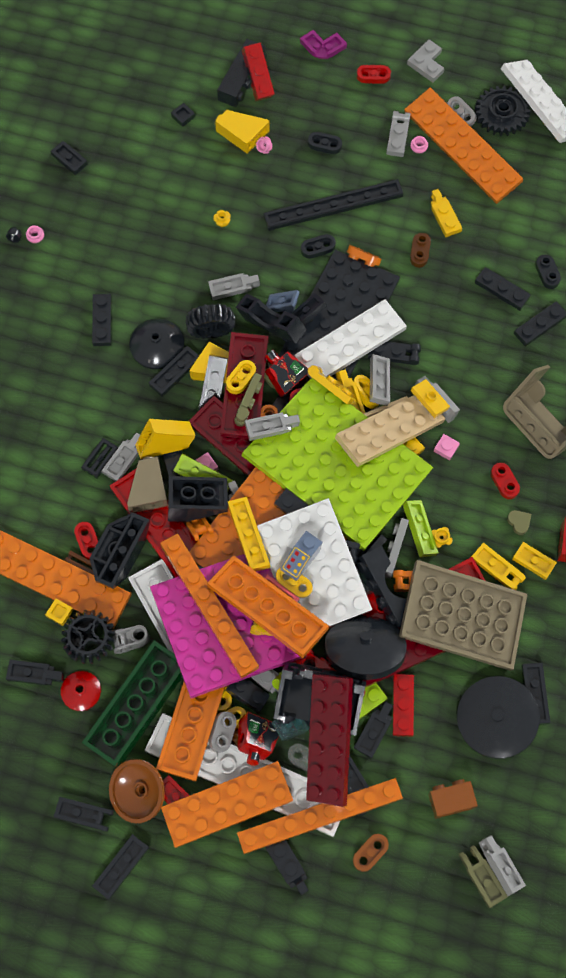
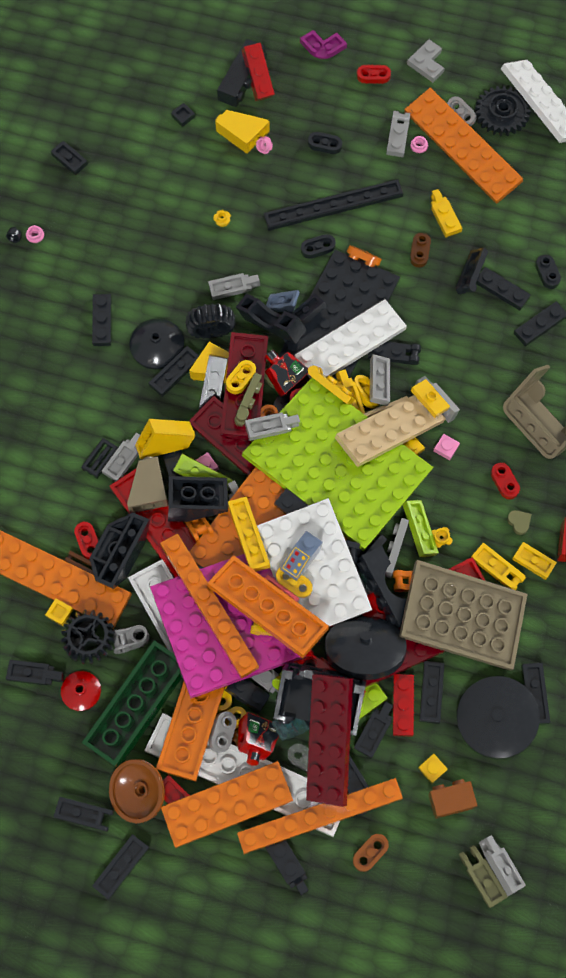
(431, 692): none -> black tile
(432, 768): none -> yellow plate
(471, 271): none -> black plate

